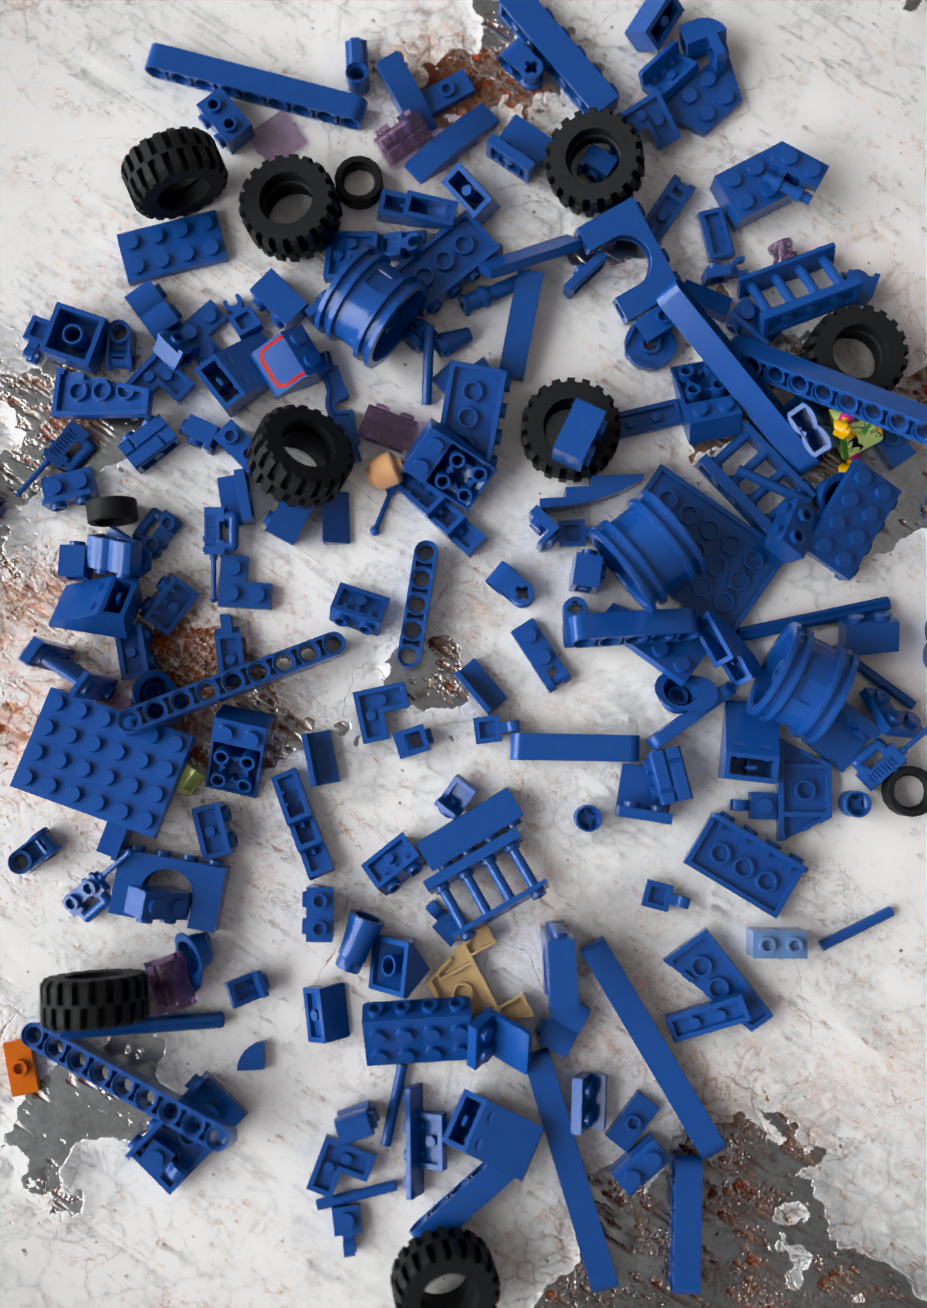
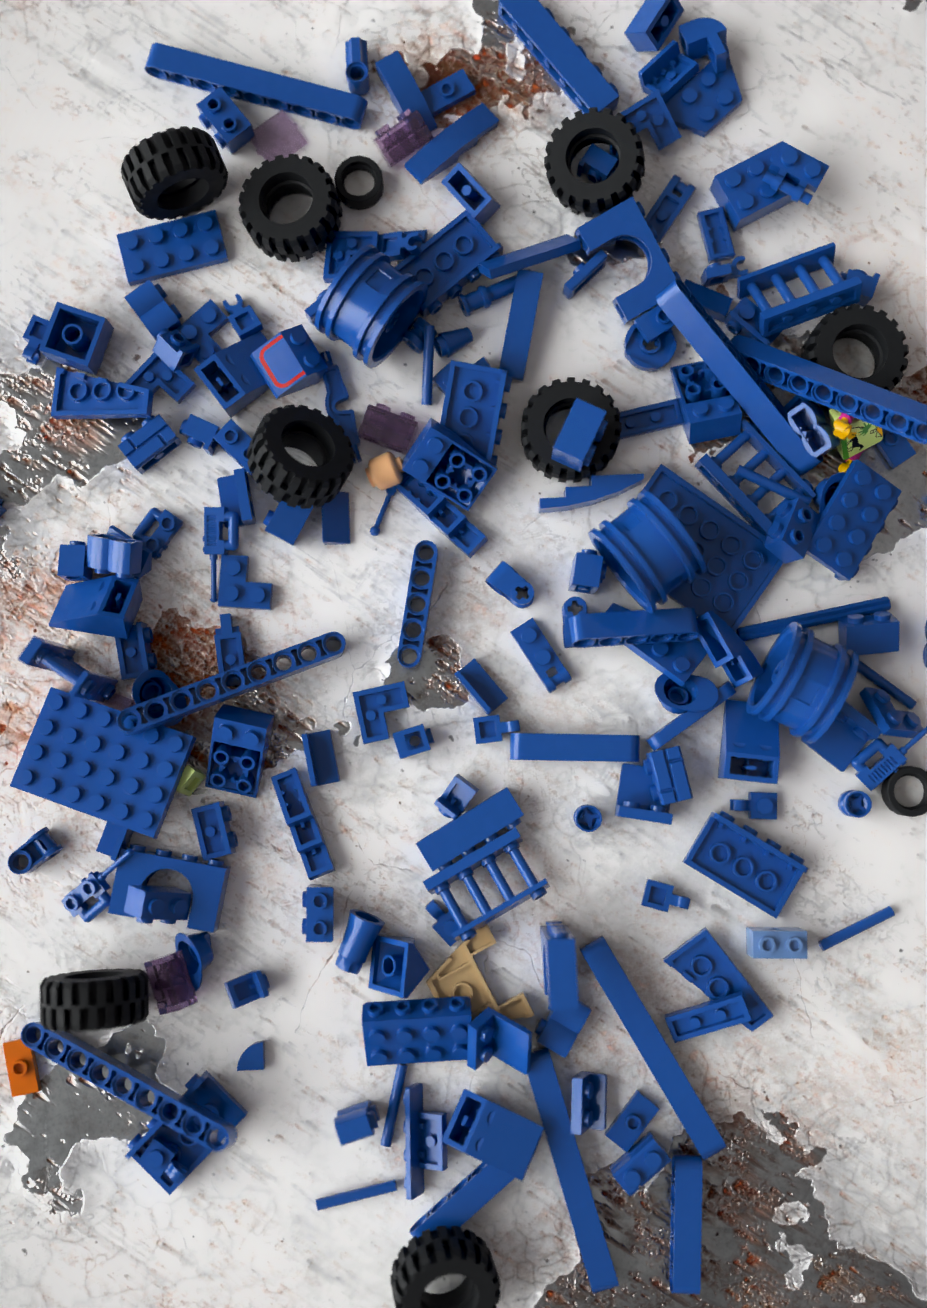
(56, 452): blue piece -> none
(69, 489): blue bracket -> none
(112, 511): black tyre -> none
(120, 352): blue piece -> none
(156, 1025): blue axle -> none
(168, 603): blue bracket -> none
(279, 300): blue brick -> none
(326, 1013): blue panel -> none
(336, 1160): blue plate -> none
(347, 1223): blue plate -> none
(358, 609): blue bracket -> none
(394, 864): blue bracket -> none
(416, 209): blue slope -> none
(519, 148): blue bracket -> none
(522, 65): blue piece -> none
(543, 524): blue bracket -> none
(574, 533): blue plate -> none
(782, 250): clear purple wheel -> none
(801, 791): blue wing -> none

